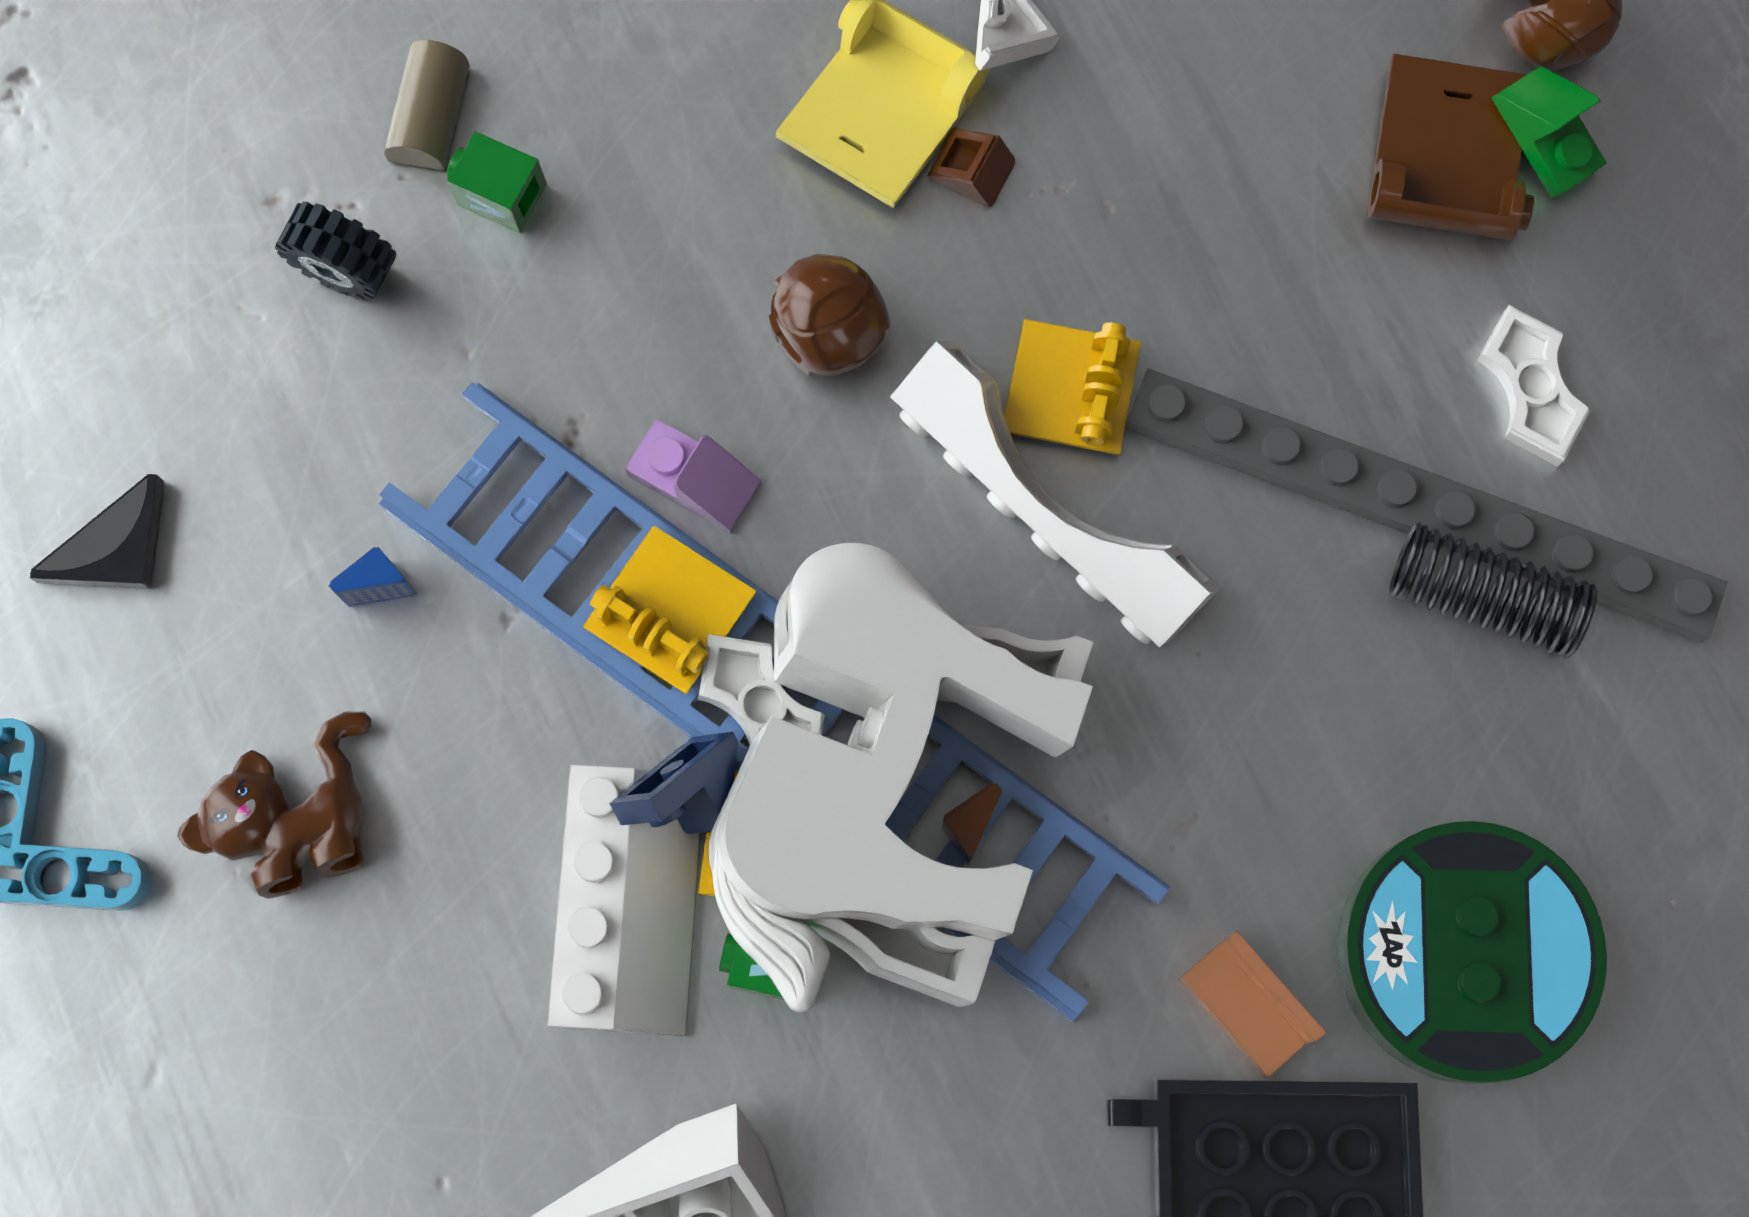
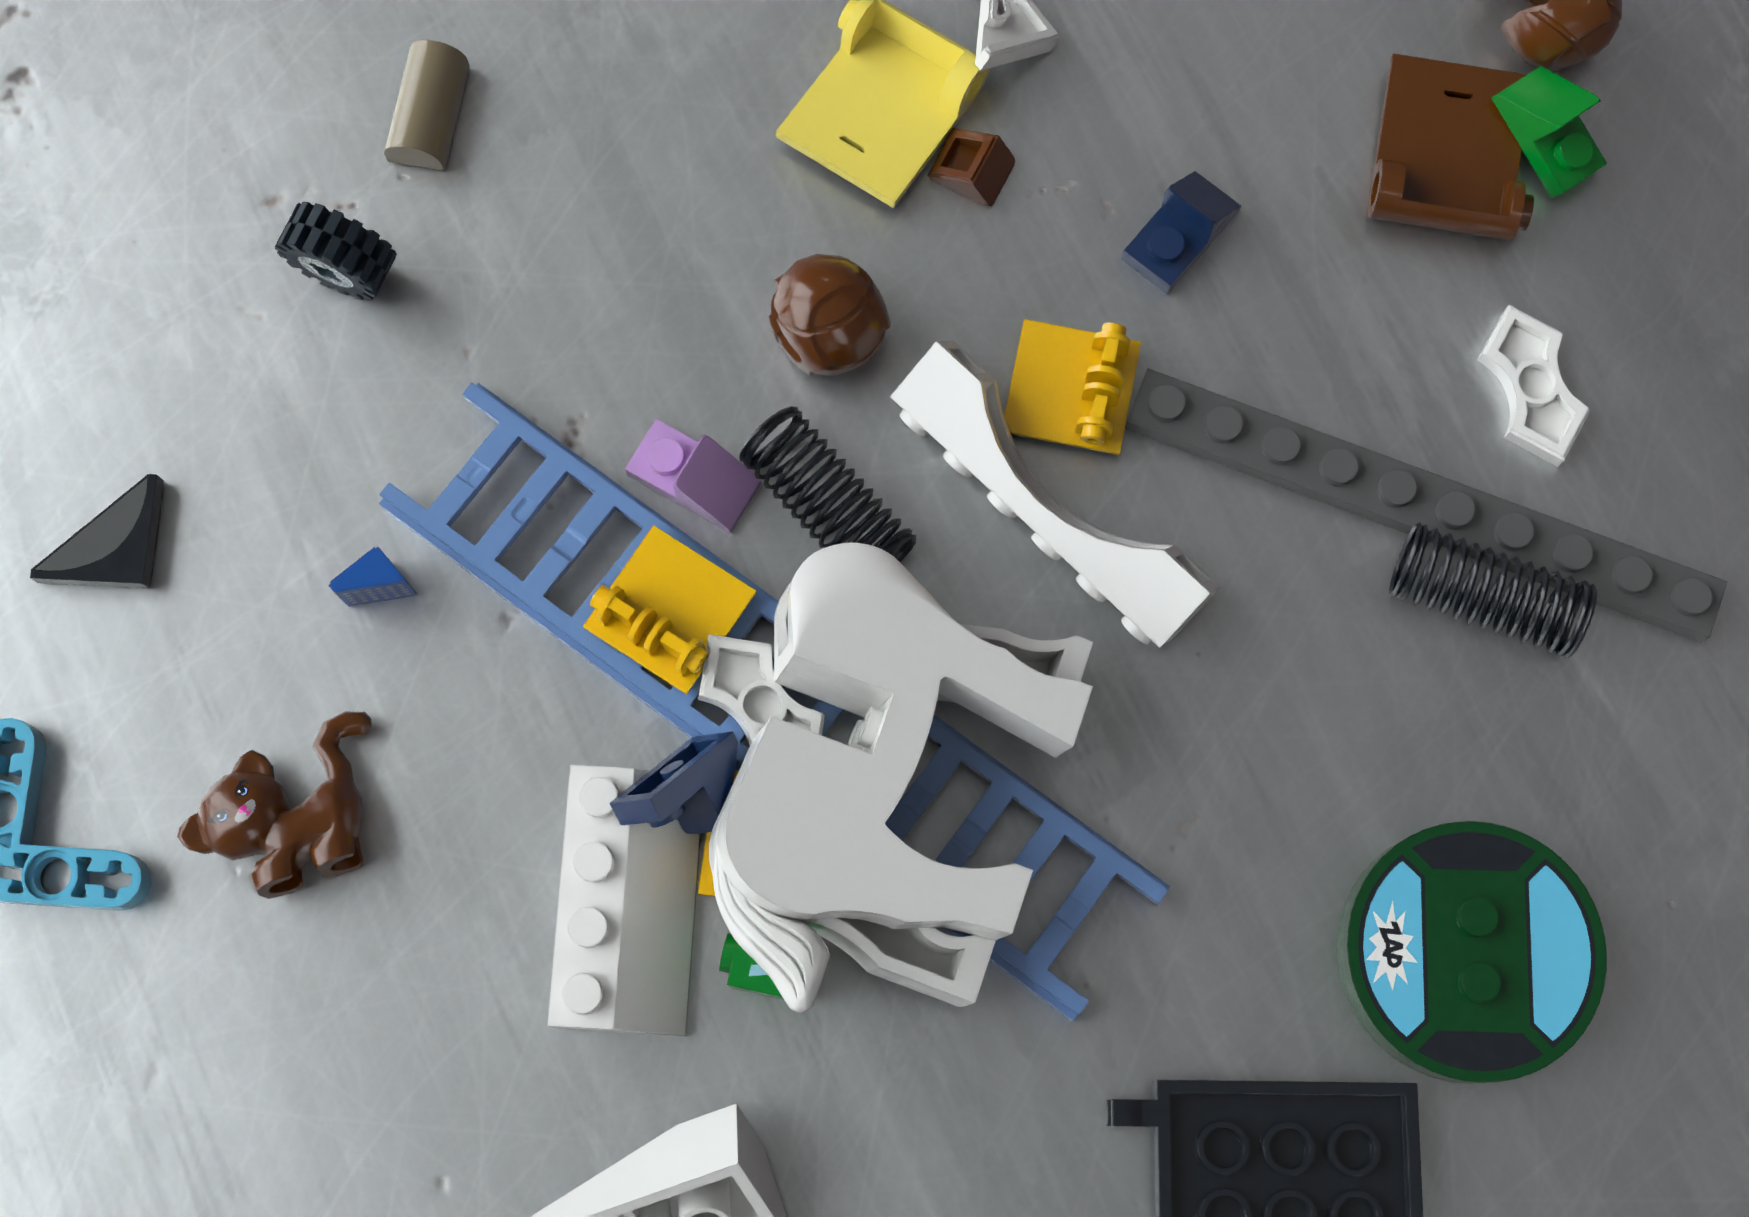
(496, 181): green brick -> none
(897, 545): none -> black piece
(969, 820): reddish brown slope -> none
(1180, 231): none -> dark blue slope
(1251, 1004): nougat panel -> none

